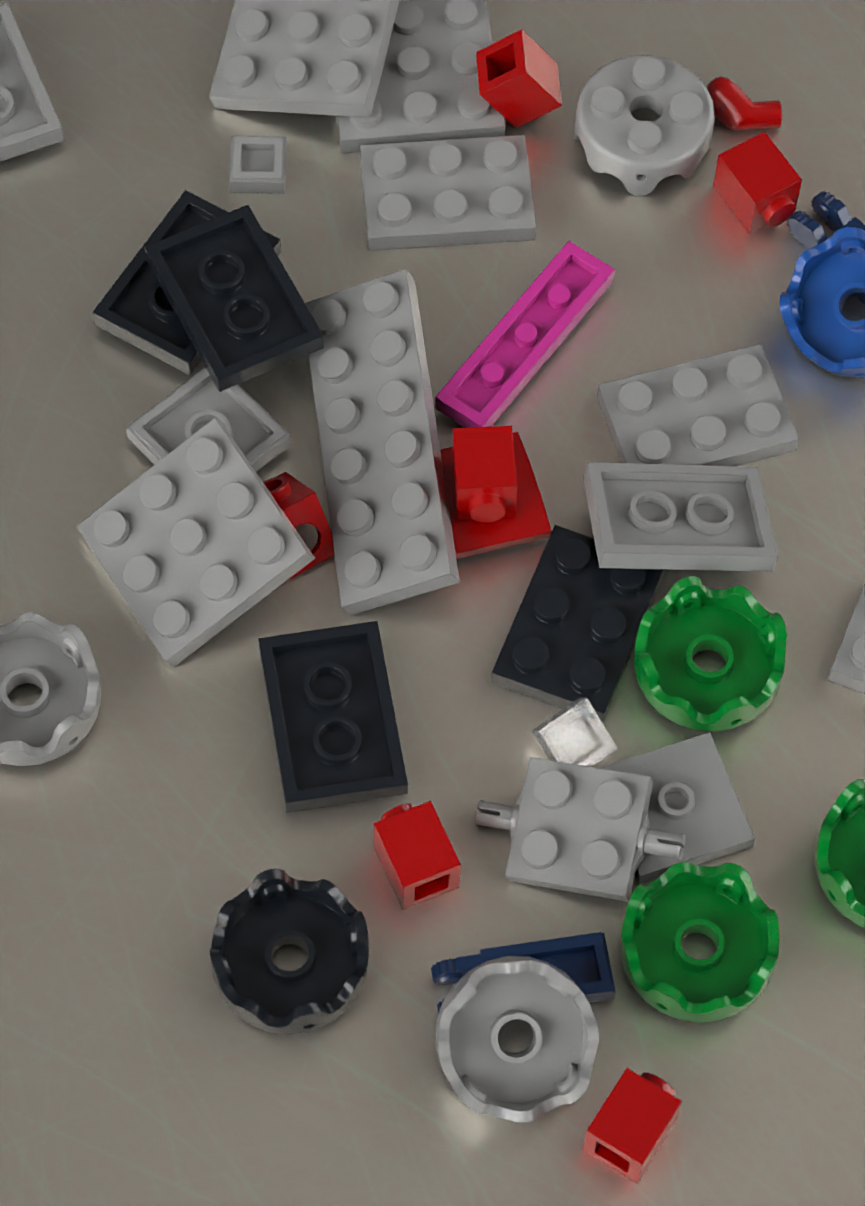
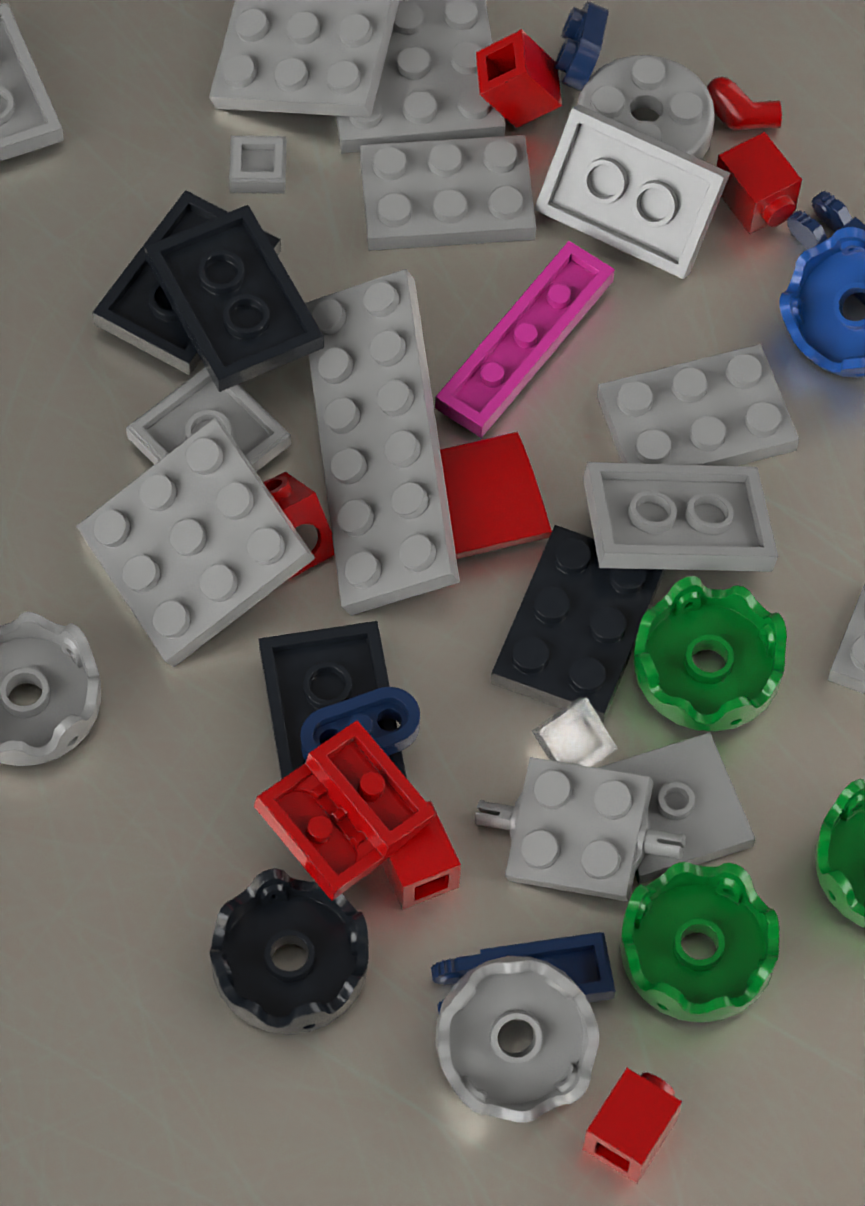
(344, 810): none -> red slope
(369, 711): none -> dark blue plate
(484, 473): red brick -> none
(582, 44): none -> dark blue plate
(631, 191): none -> plate

